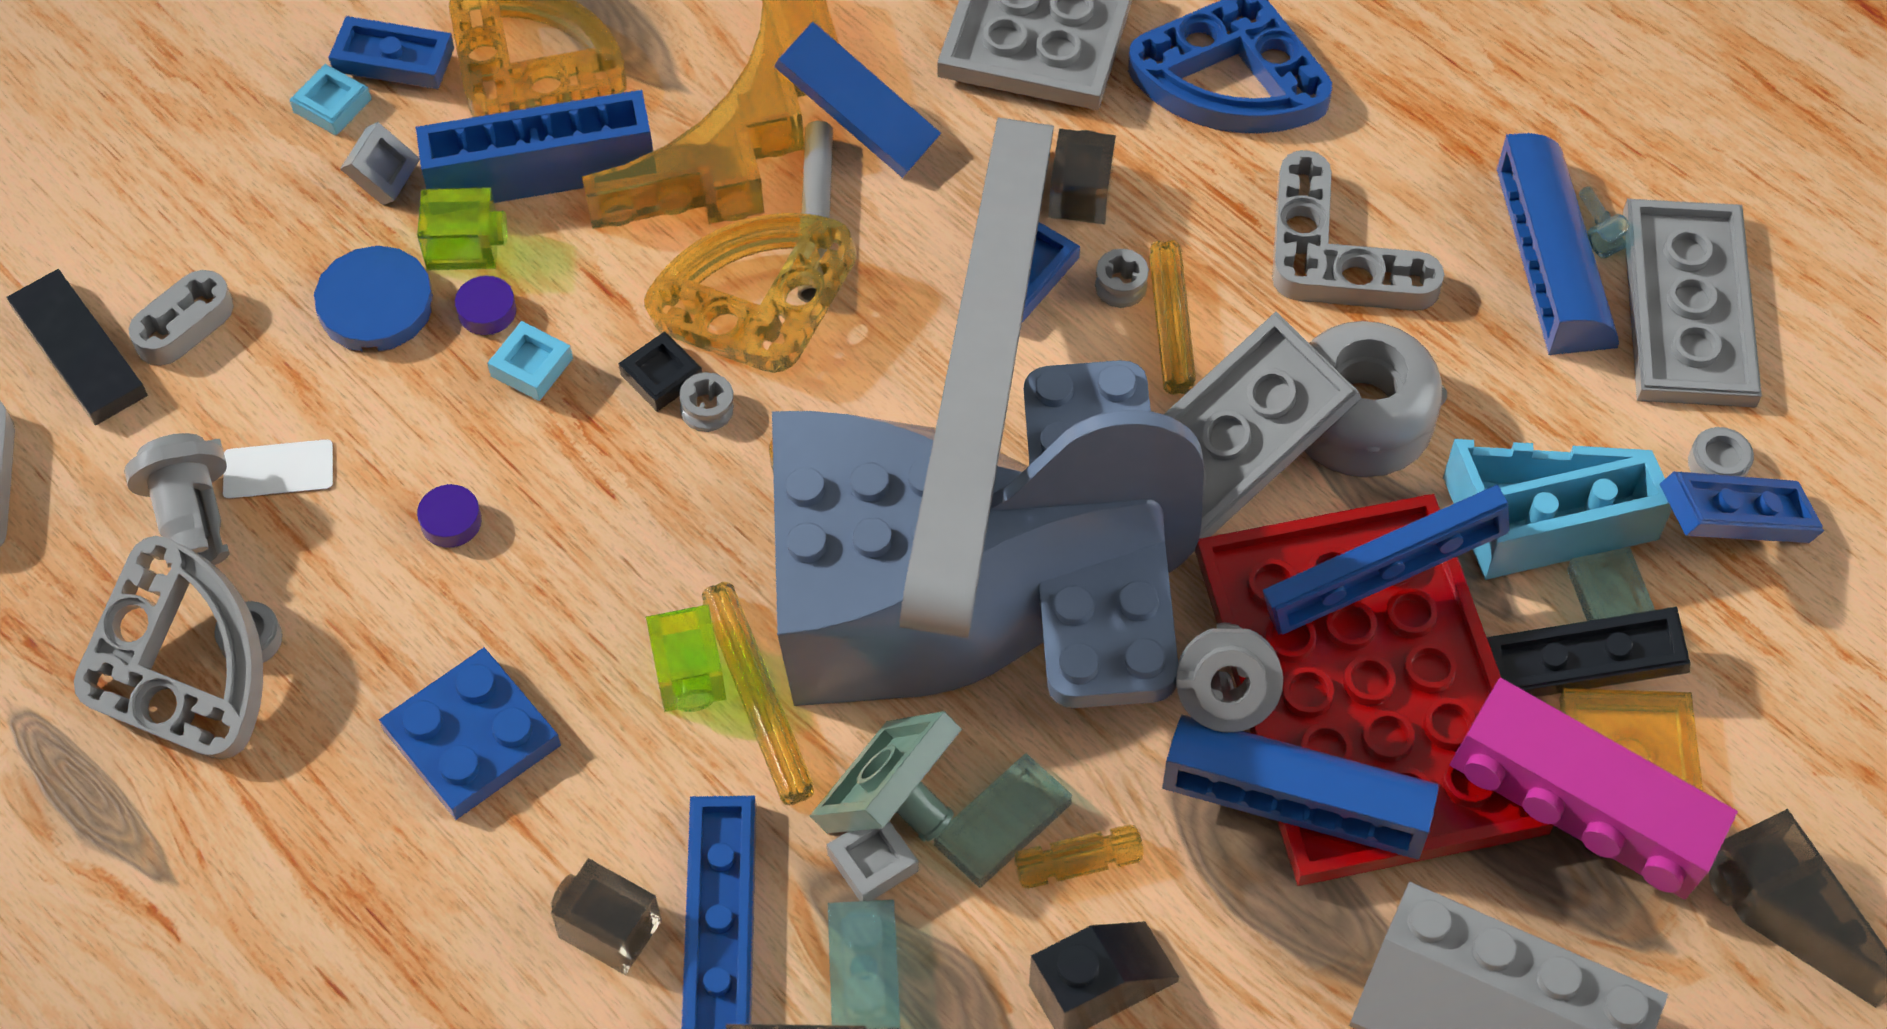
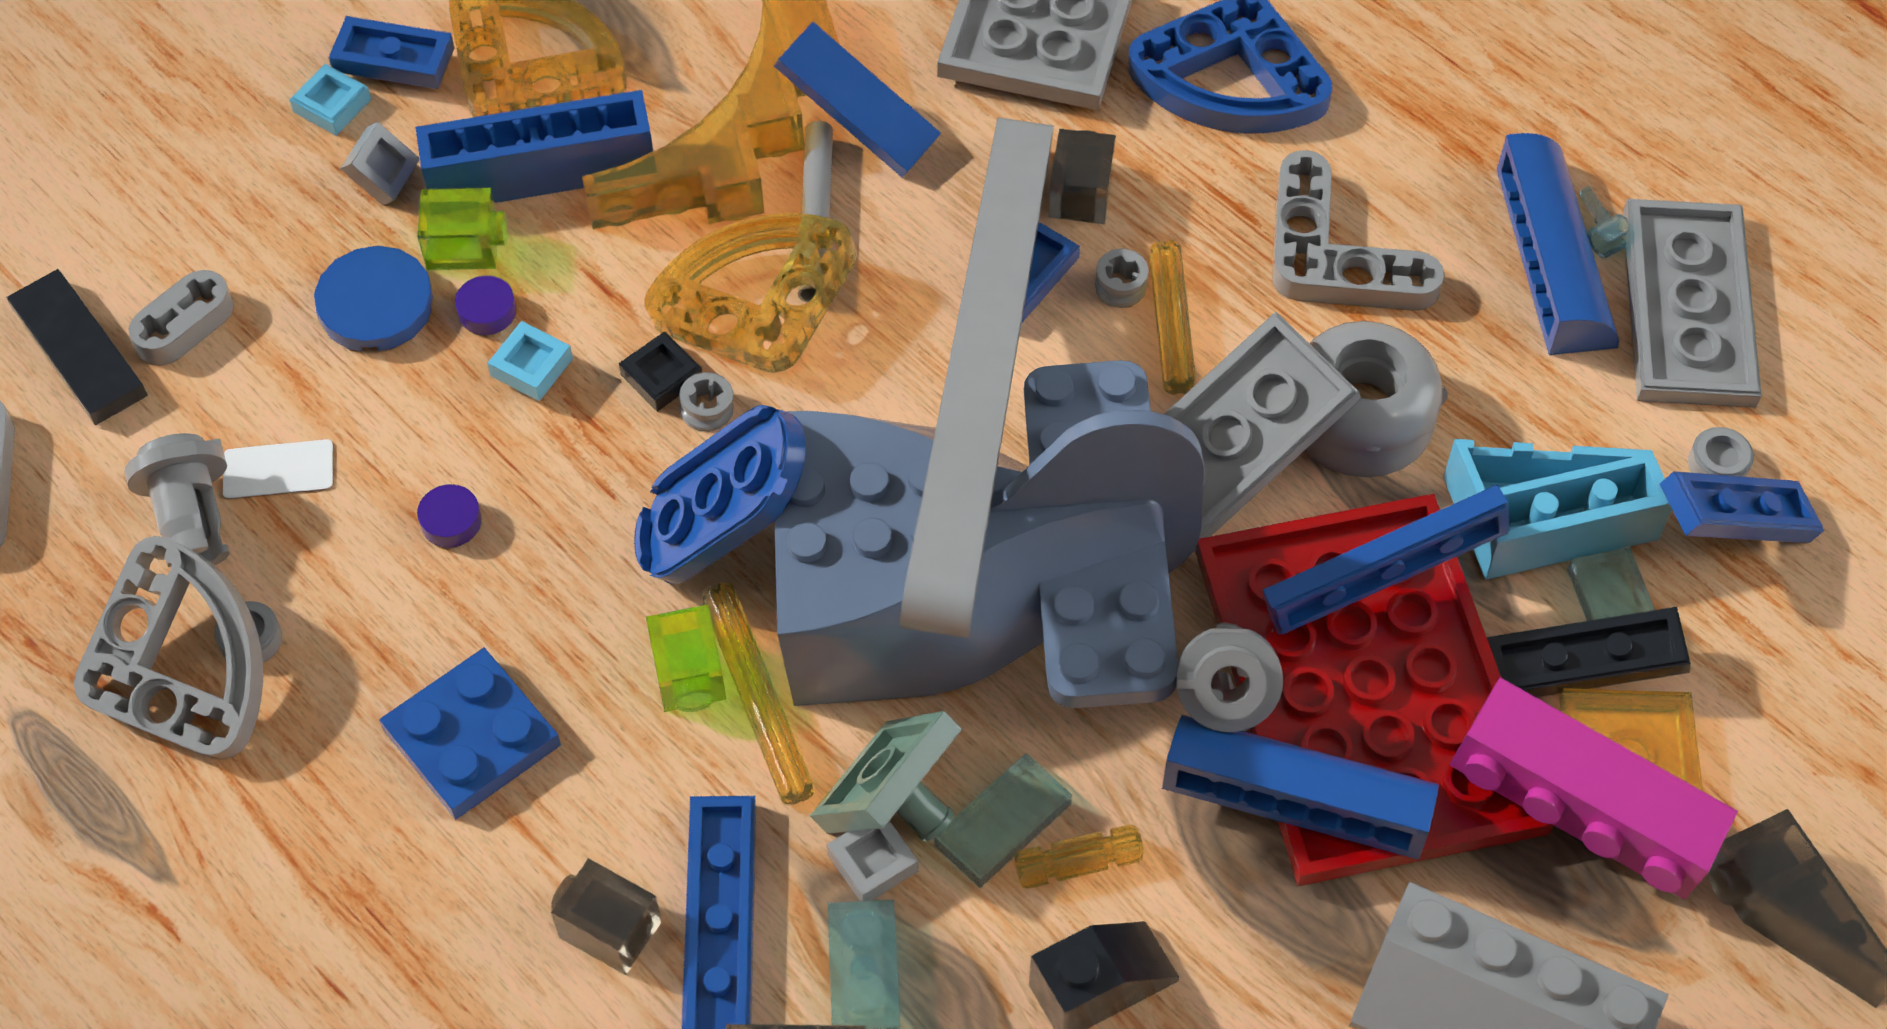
(720, 494): none -> blue tile

